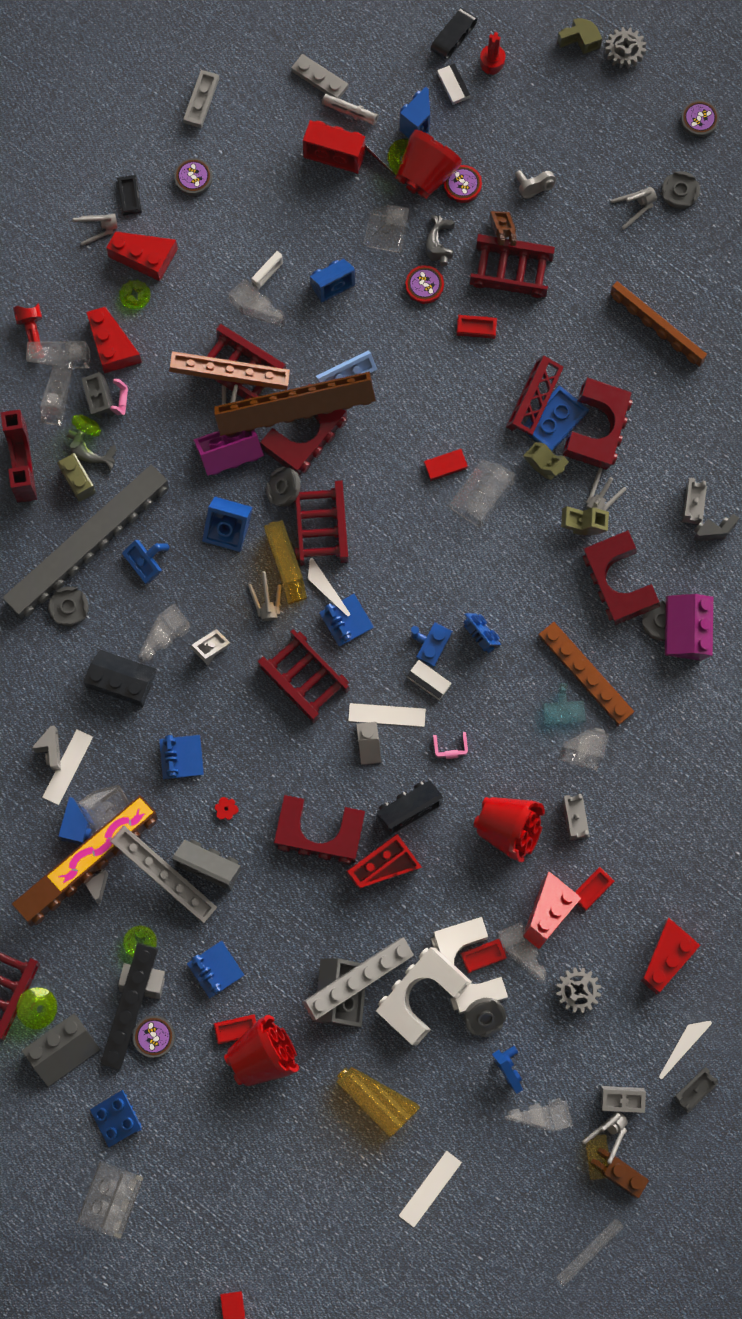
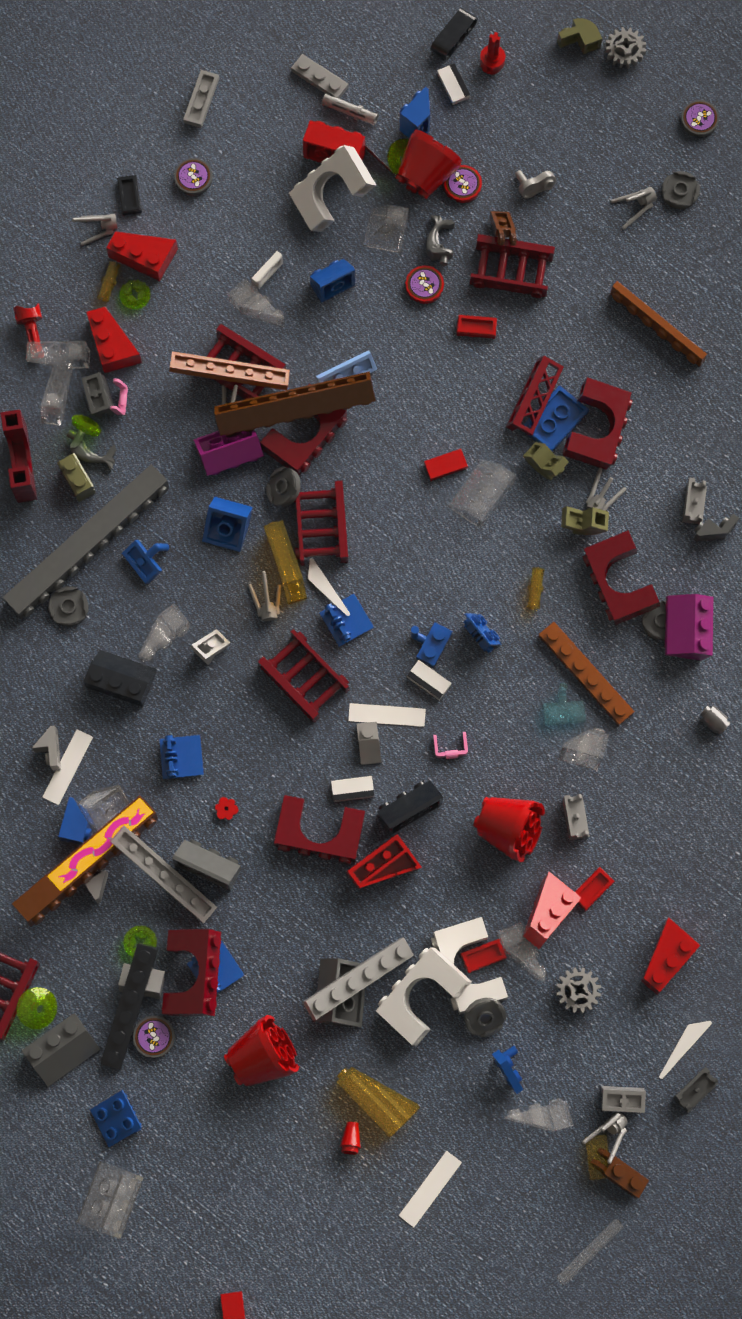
(108, 281): none -> clear yellow pin
(201, 997): none -> dark red arch
(233, 1029): red tile -> none
(309, 192): none -> white arch
(351, 1139): none -> red cone
(352, 789): none -> white tile
(535, 588): none -> clear yellow pin
(714, 719): none -> flat silver brick

